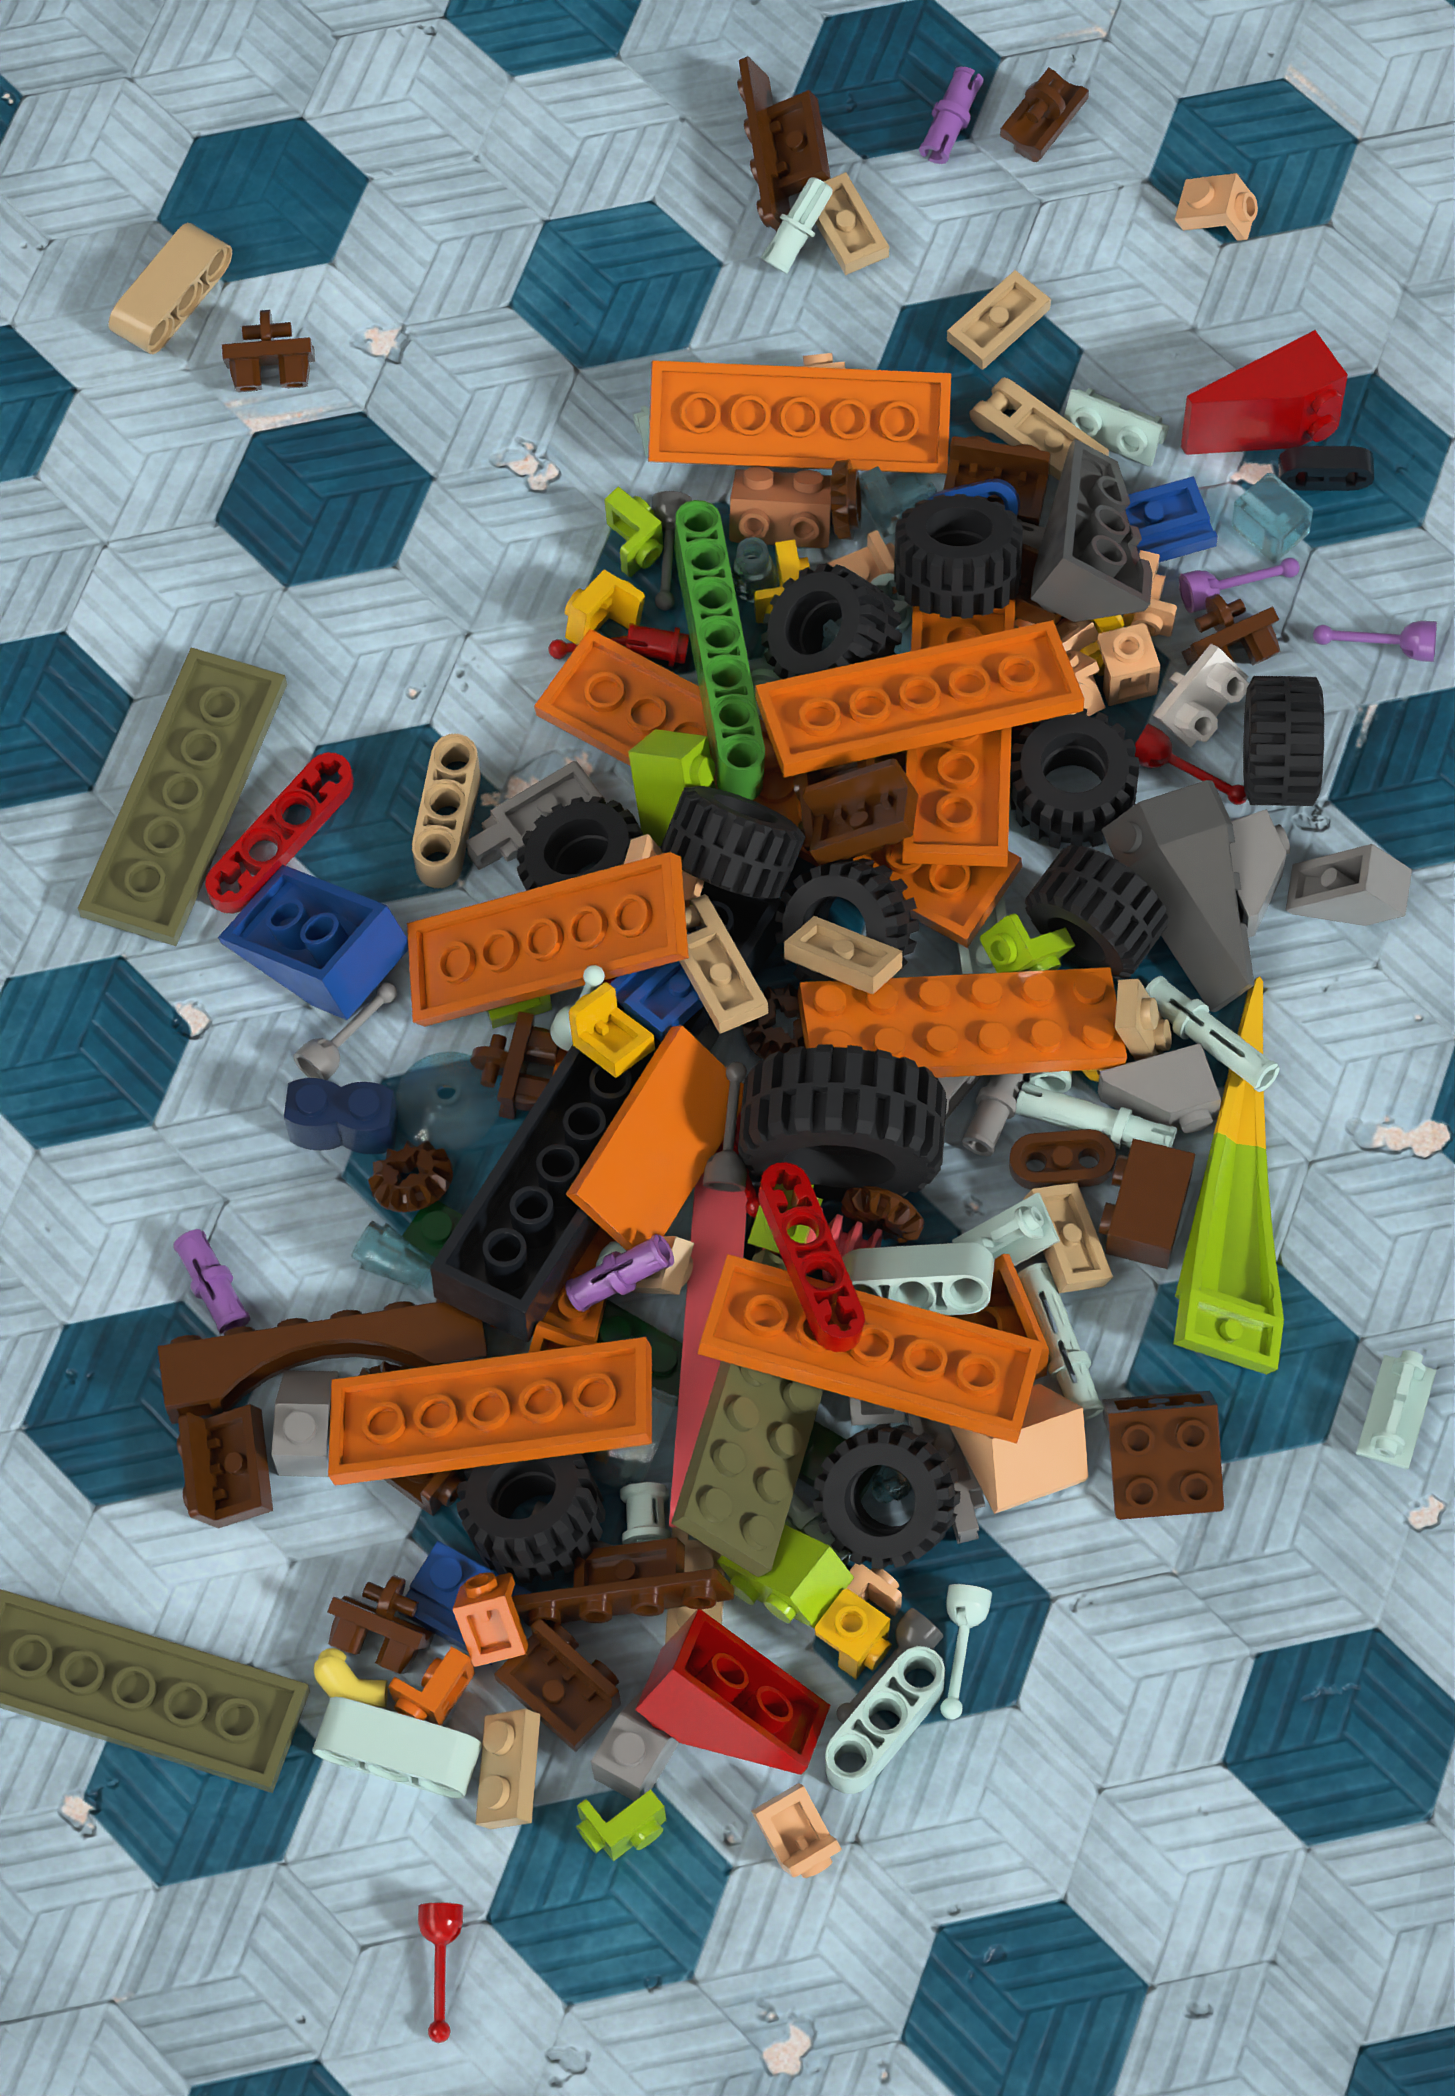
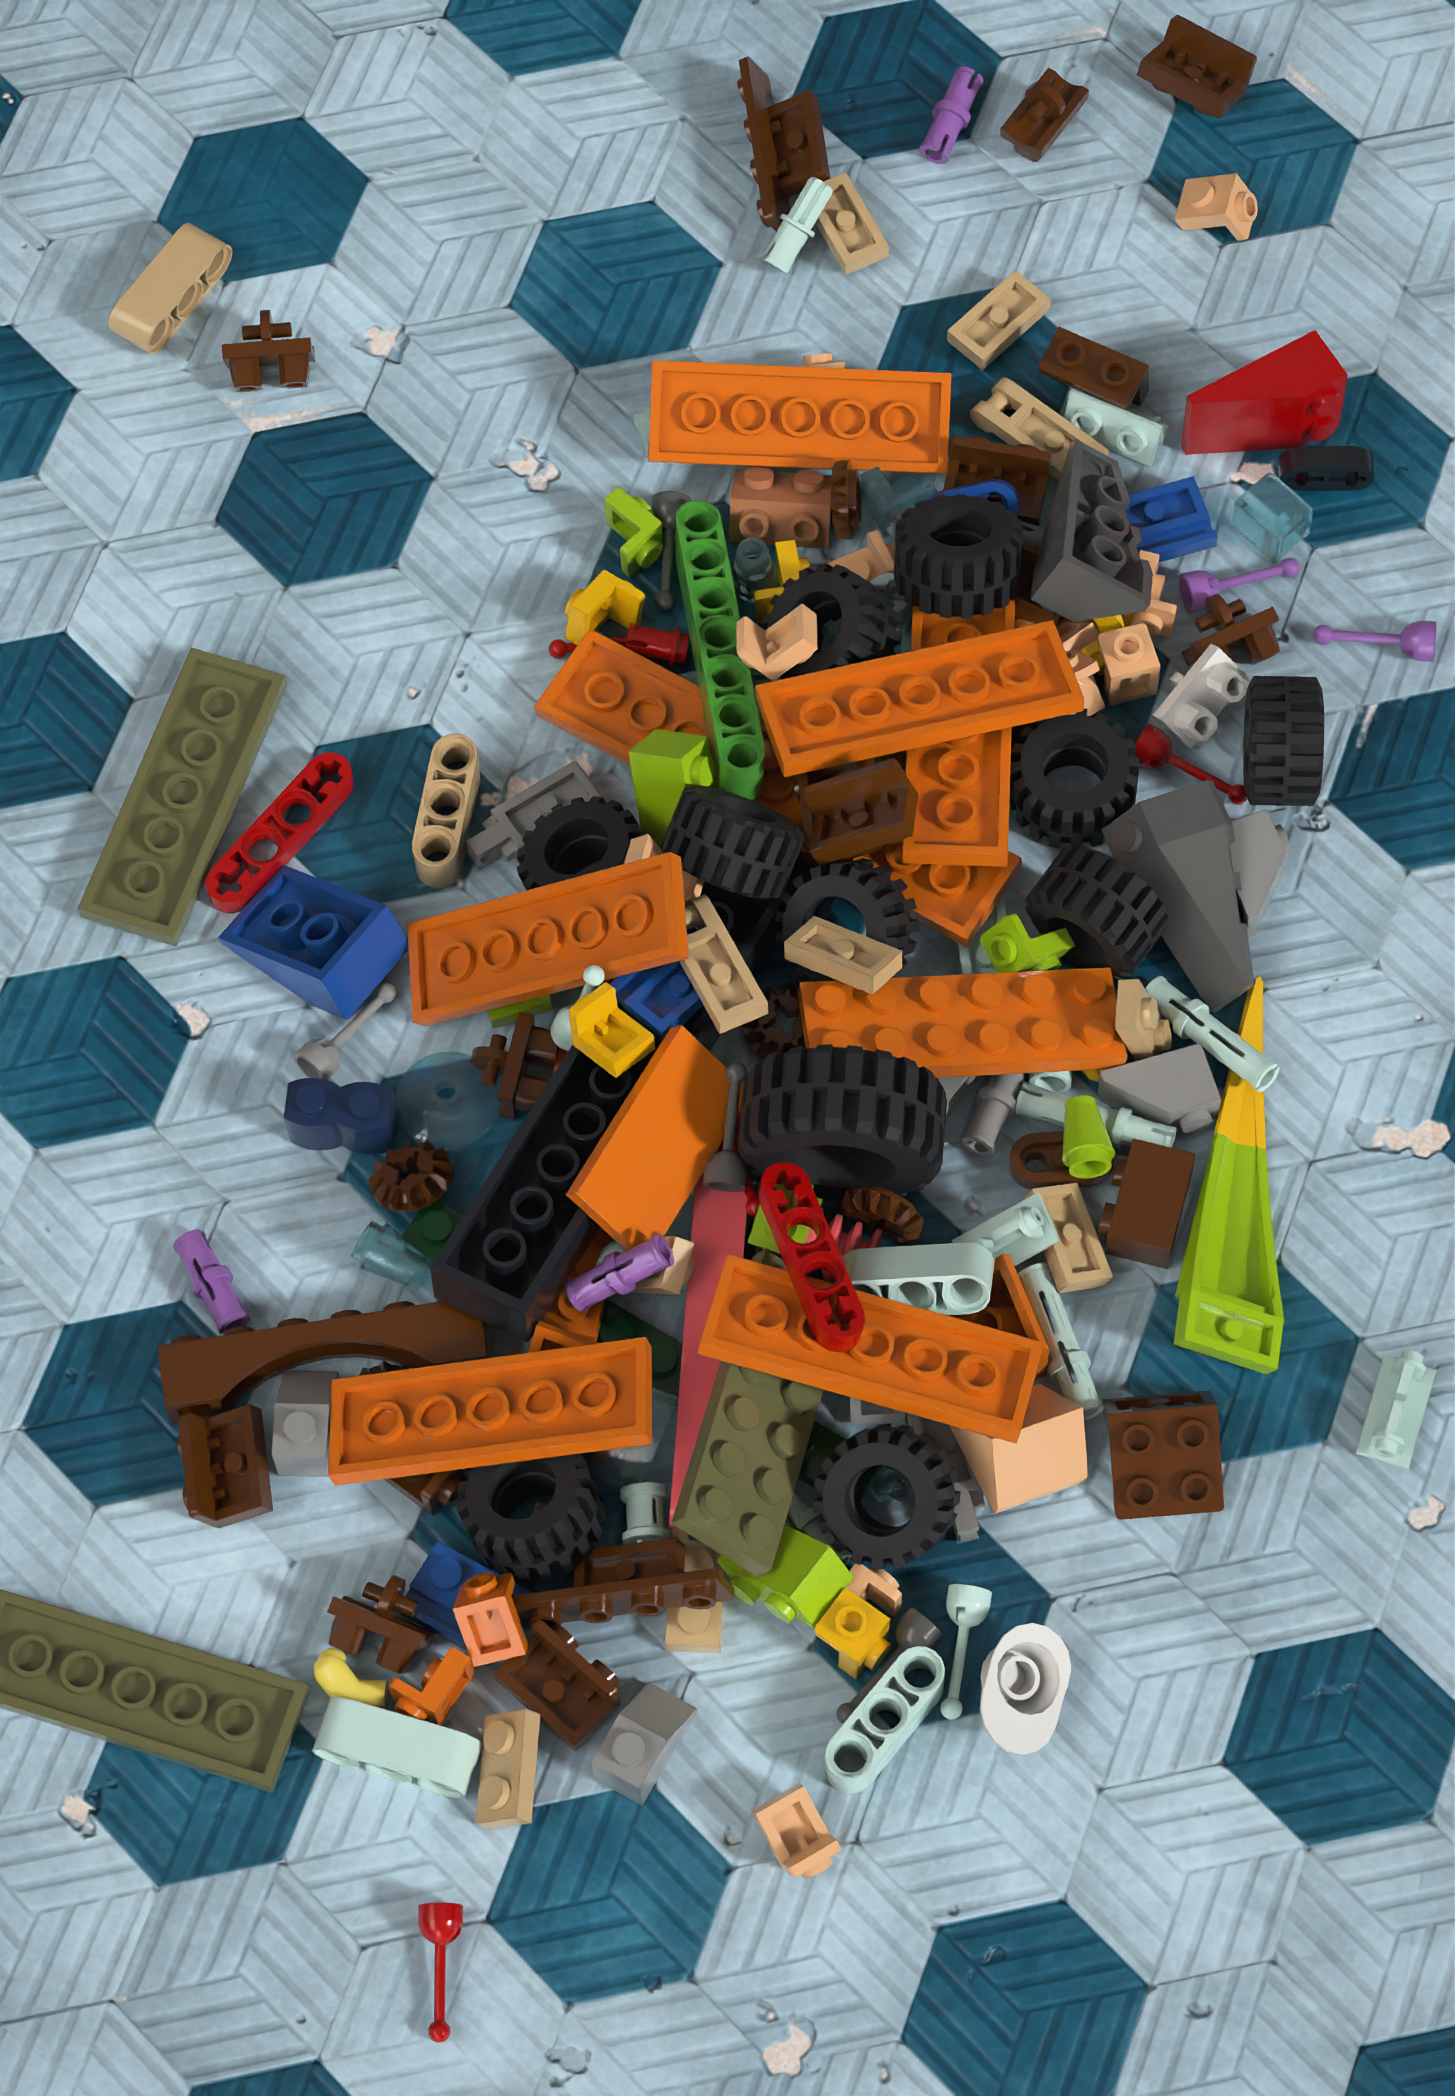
(634, 1826): lime bracket -> none
(731, 1699): red slope -> none
(781, 645): none -> light nougat bracket
(1024, 1688): none -> white piece
(1085, 1139): none -> lime cone
(1095, 369): none -> reddish brown bracket
(1199, 67): none -> reddish brown bracket
(1350, 887): light grey slope -> none

